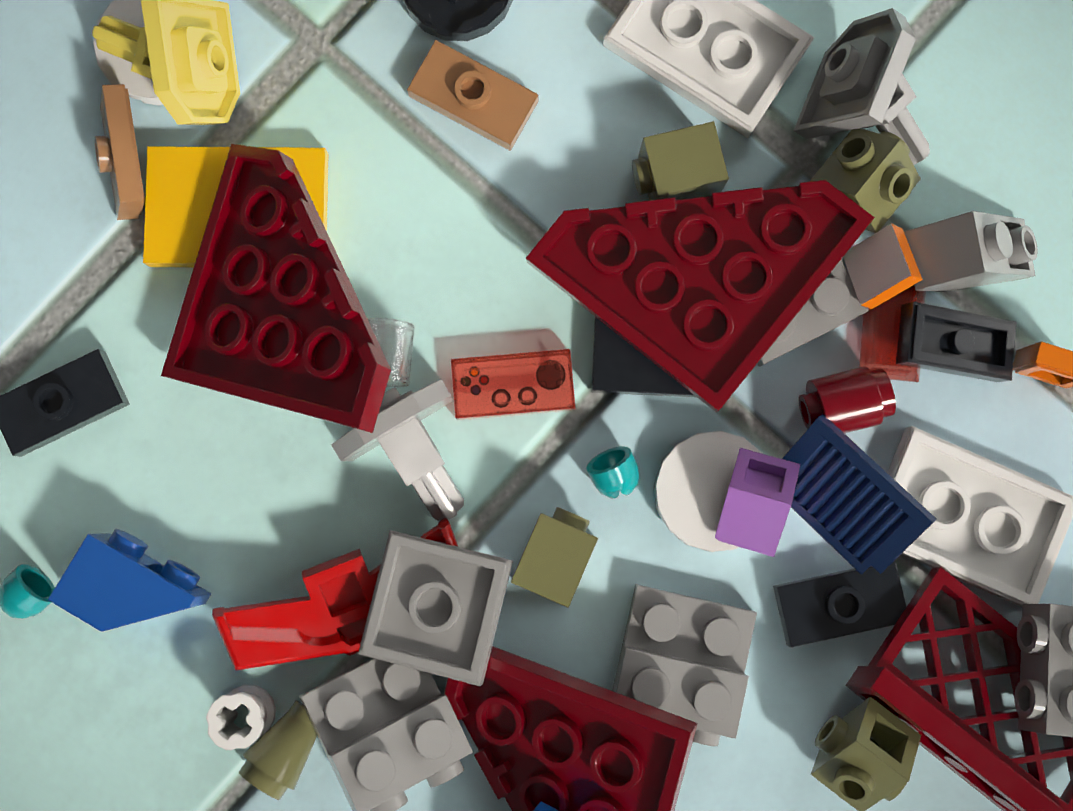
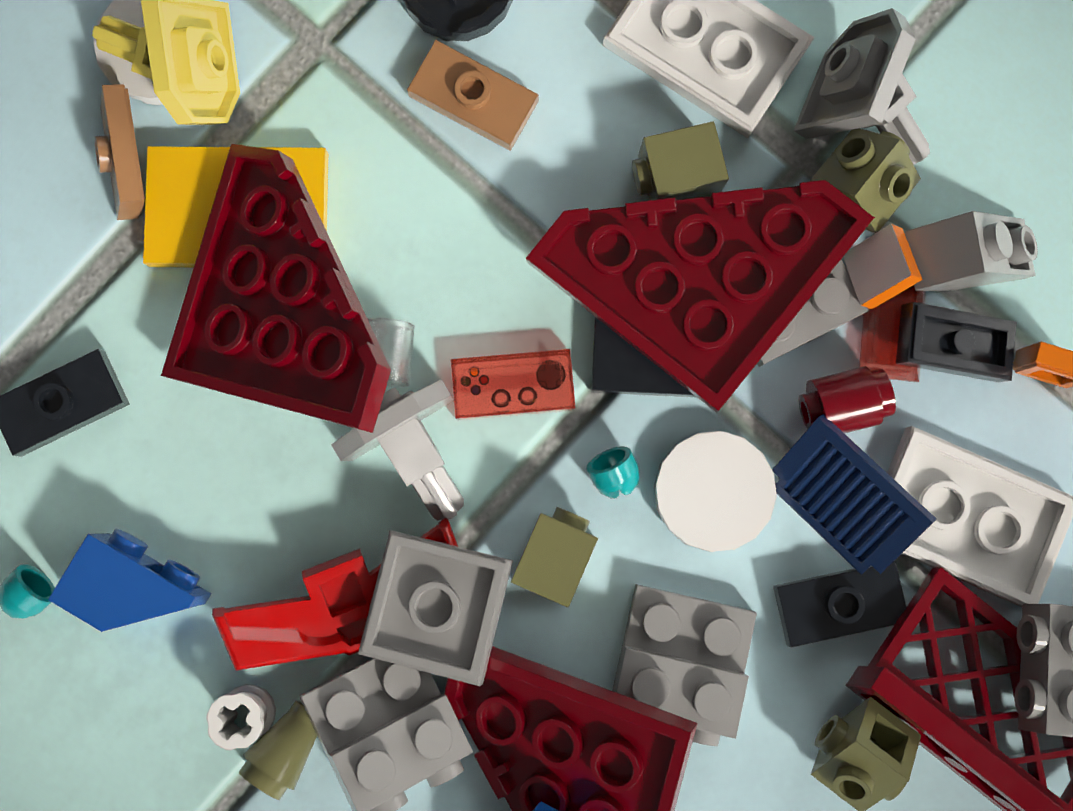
(757, 502): medium lavender panel -> none

